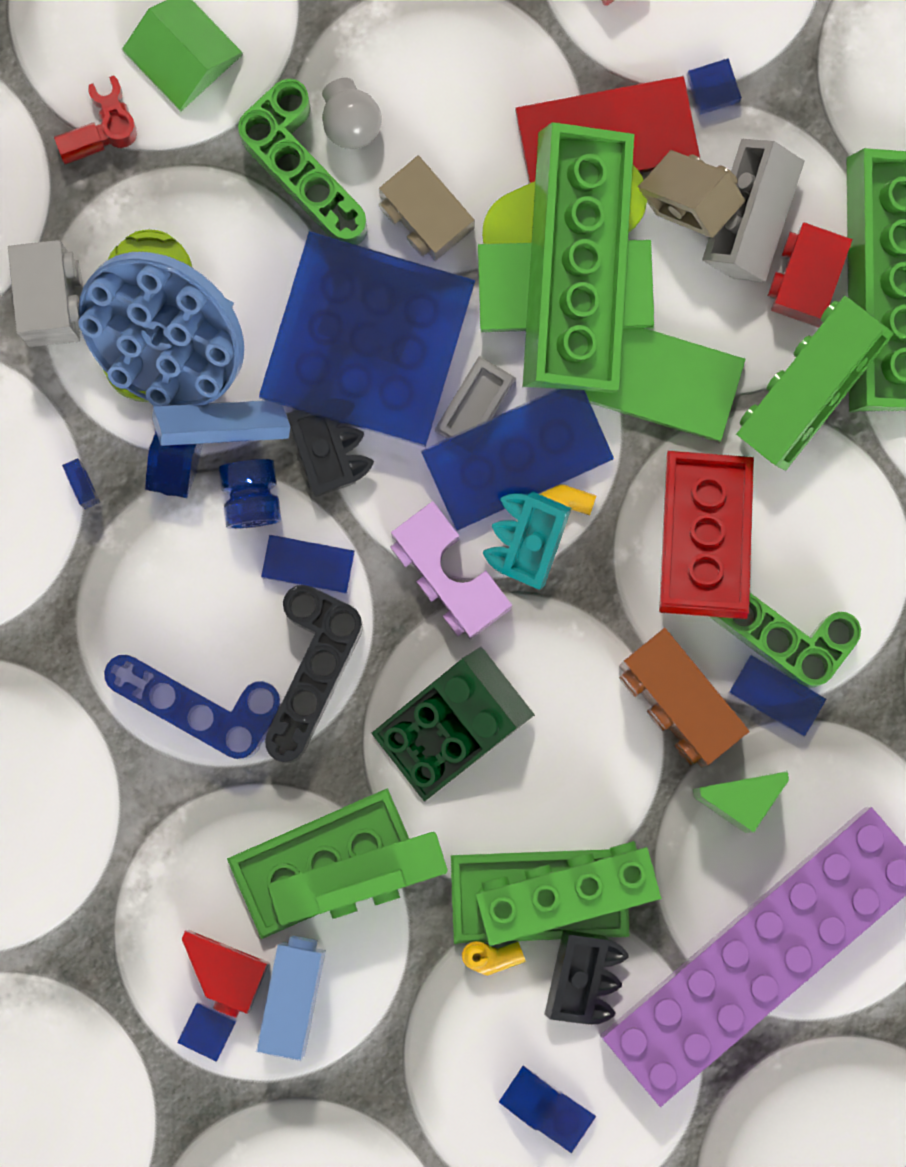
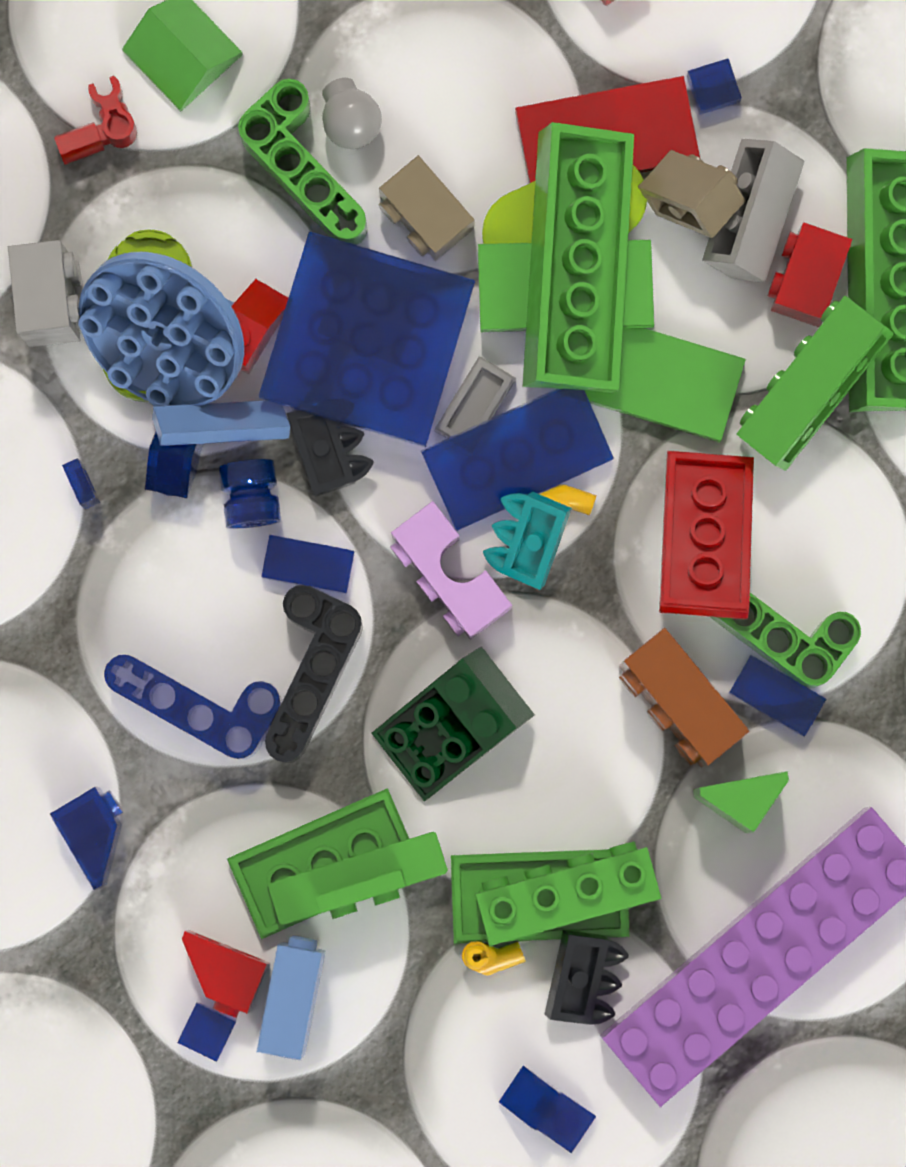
(91, 832): none -> clear blue slope
(259, 315): none -> red slope

